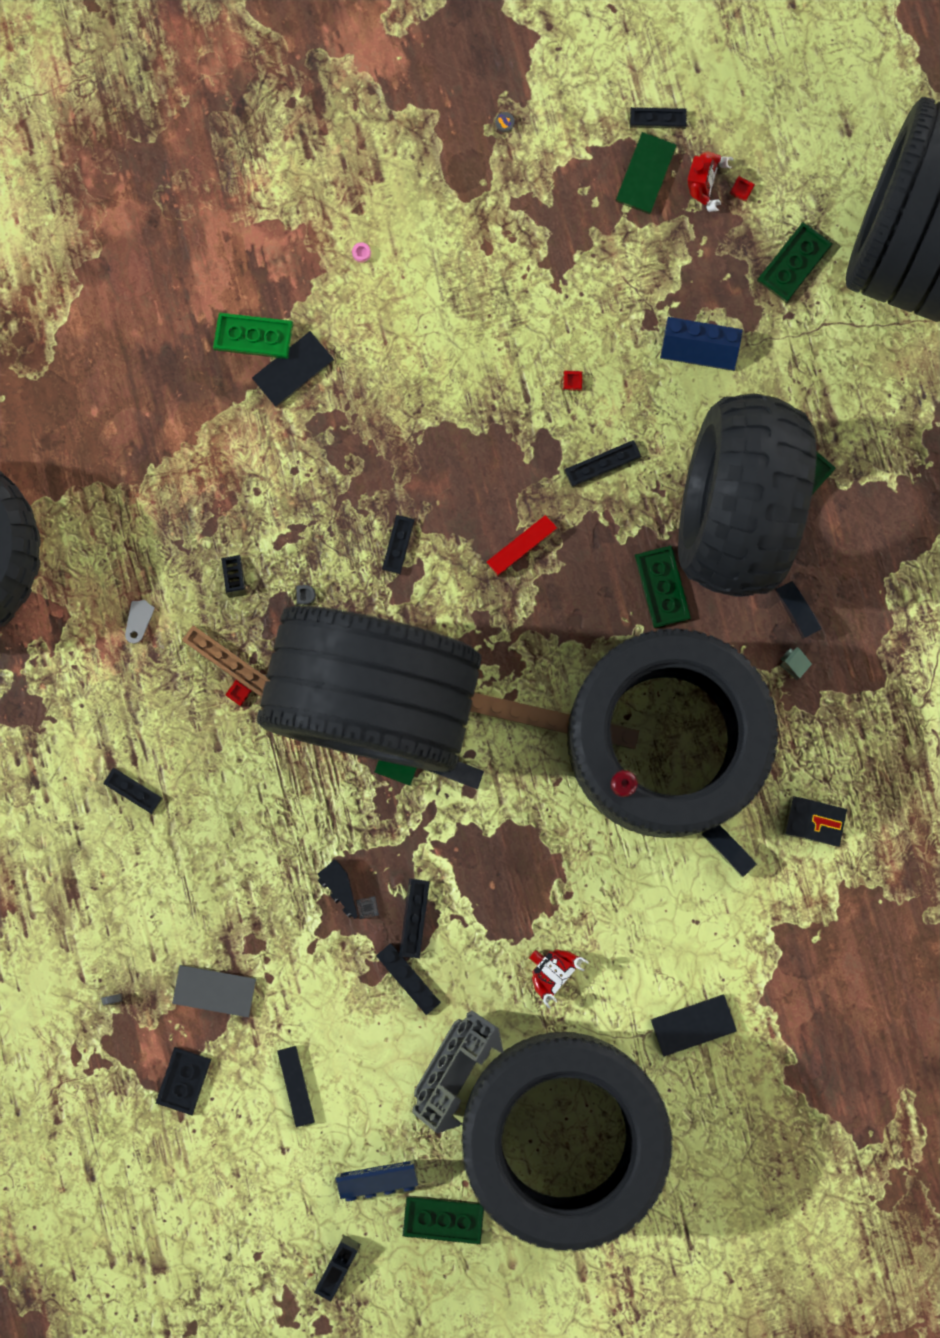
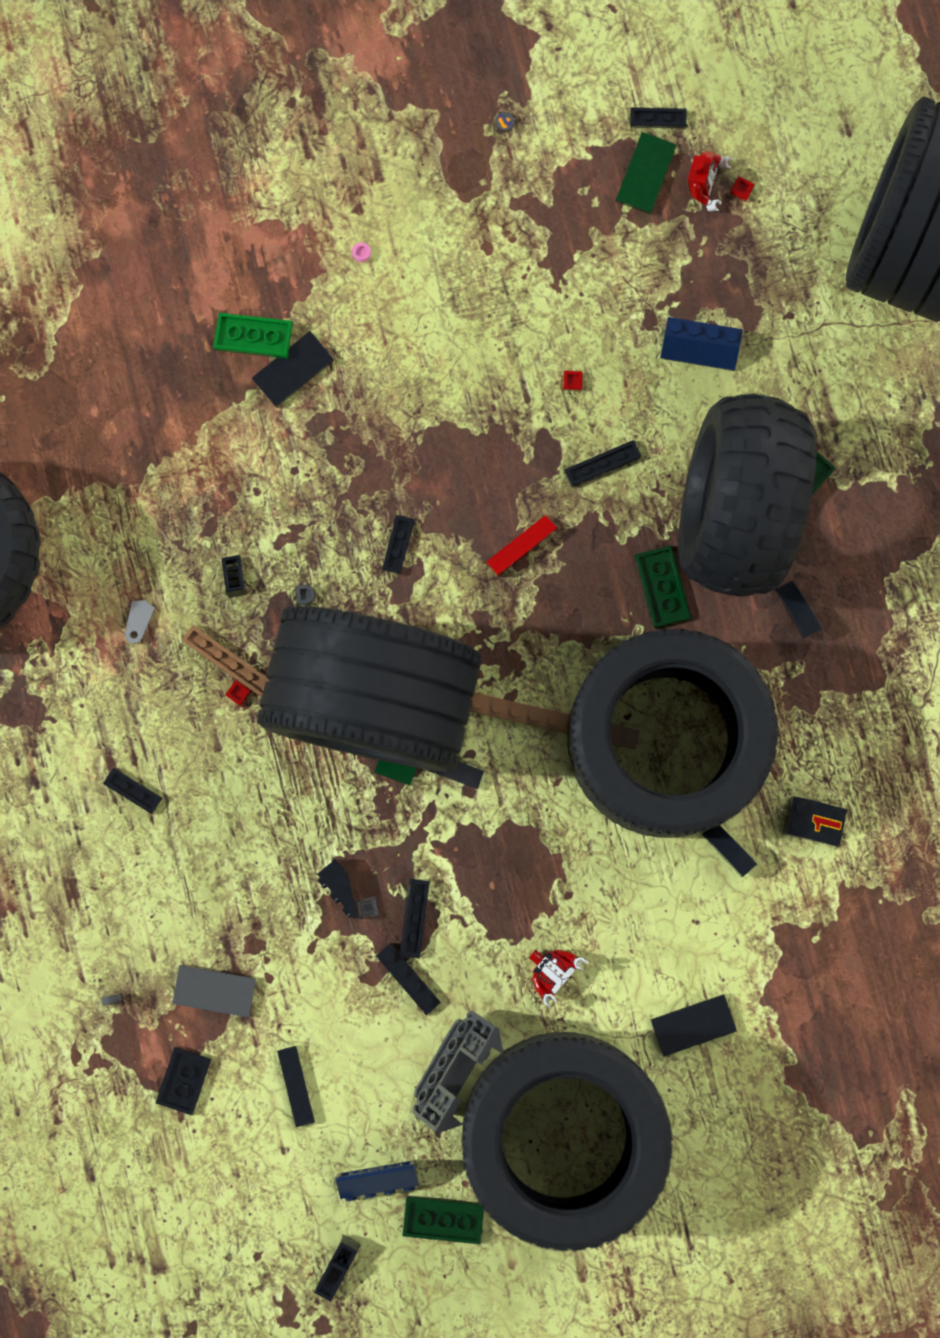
(627, 789): dark red head -> none
(794, 262): dark green tile -> none
(795, 663): sand green slope -> none

